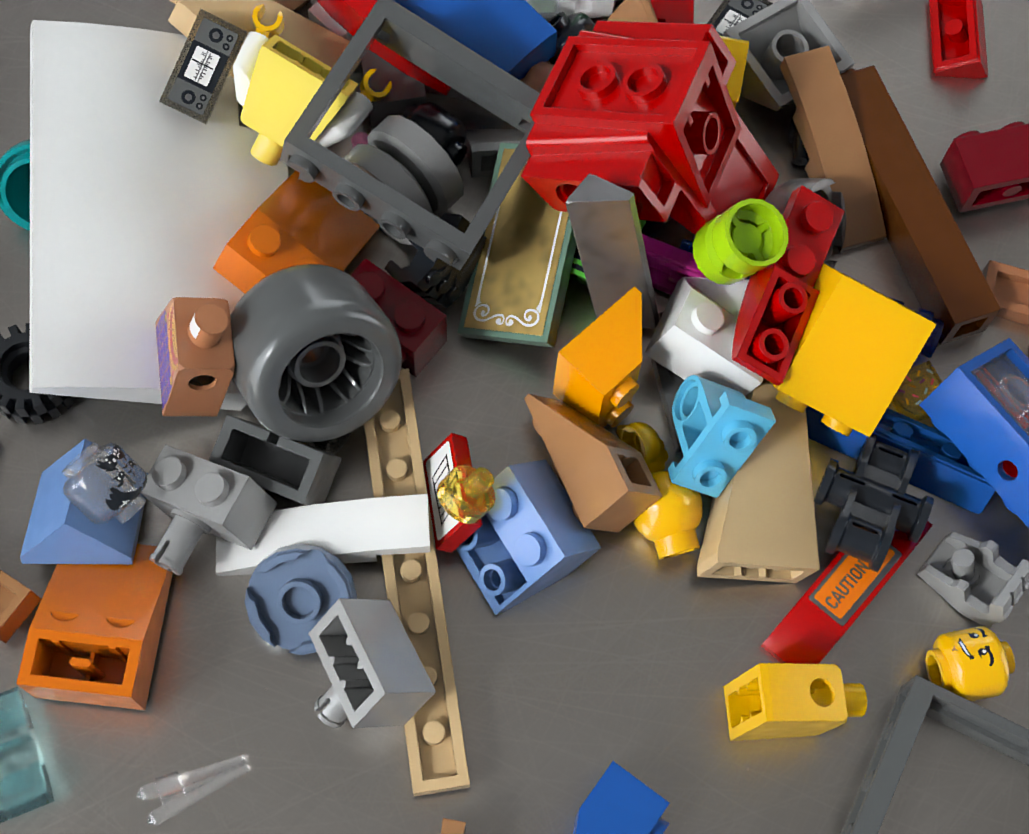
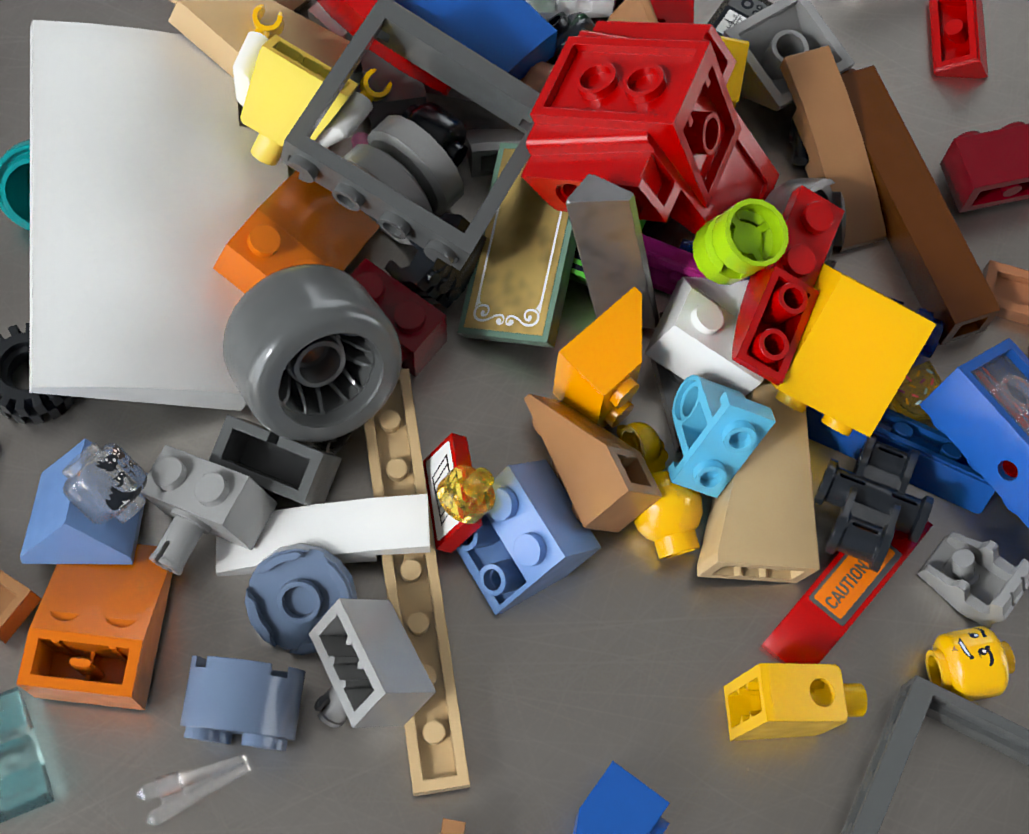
(192, 343): nougat torso -> none
(203, 66): tile -> none
(244, 699): none -> sand blue brick

